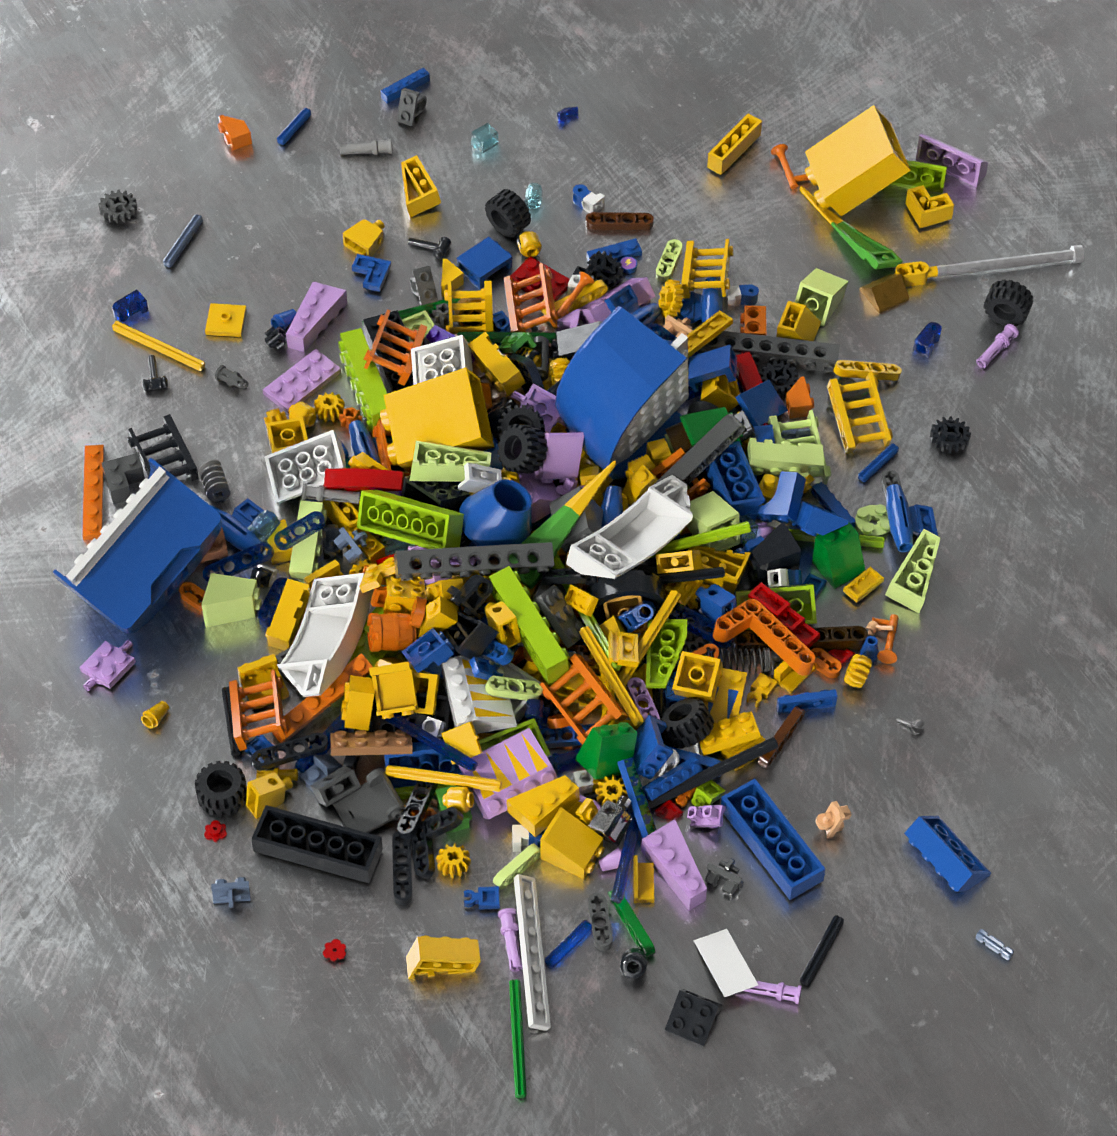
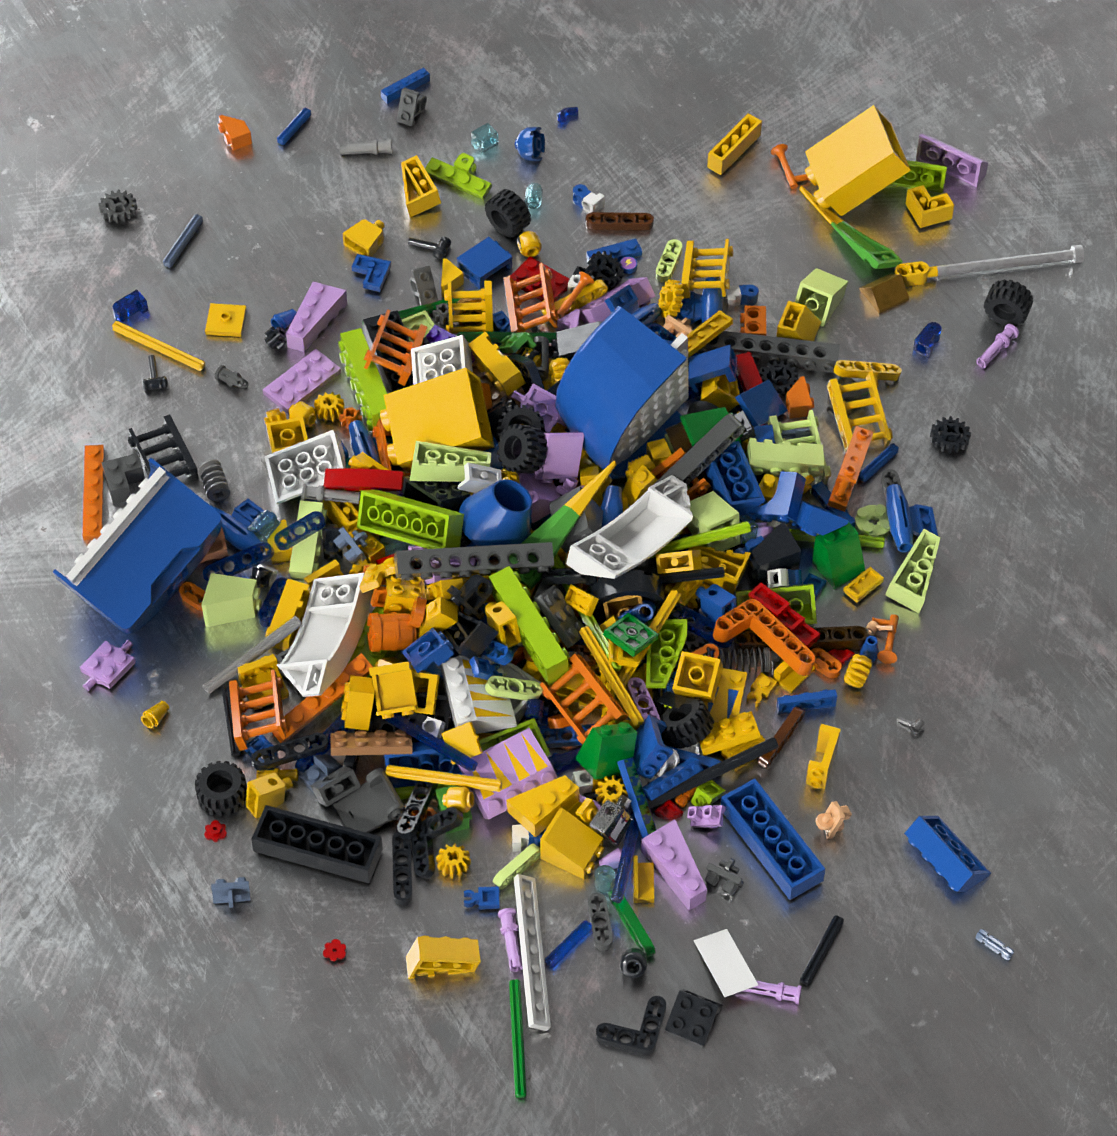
(252, 654): none -> light grey axle
(460, 175): none -> lime plate
(530, 143): none -> blue cylinder
(604, 878): none -> clear light blue brick
(630, 634): none -> green piece
(638, 1037): none -> black beam
(672, 700): none -> black piece
(828, 744): none -> yellow panel
(850, 468): none -> orange fence

